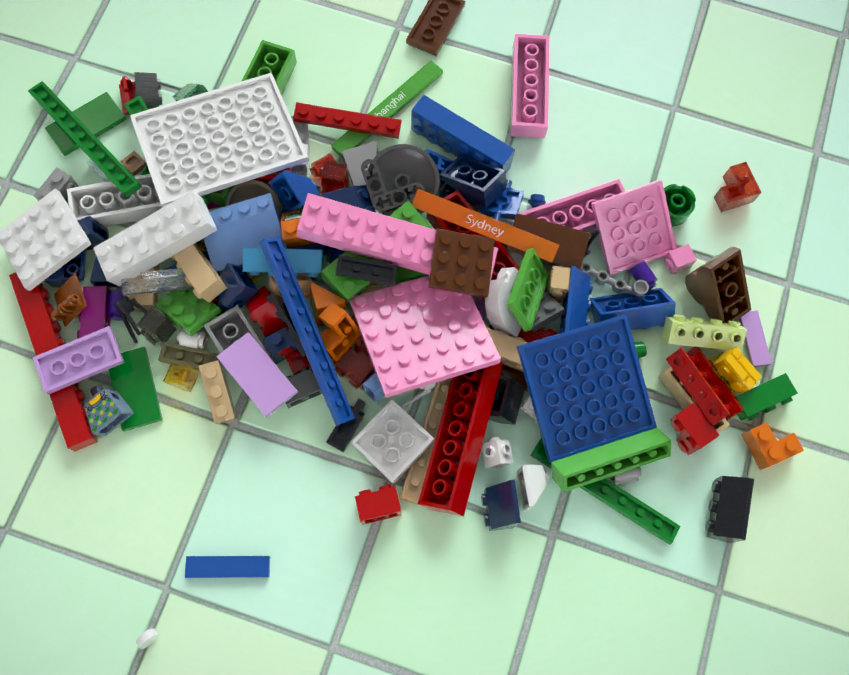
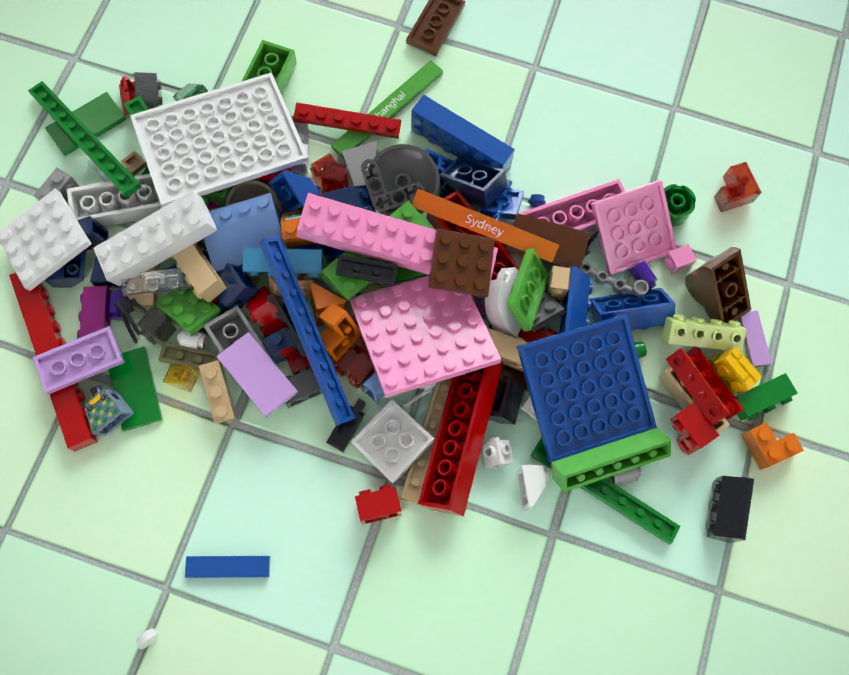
(69, 301): dark orange hinge -> none
(501, 506): dark blue slope -> none
(529, 86): bright pink brick -> none

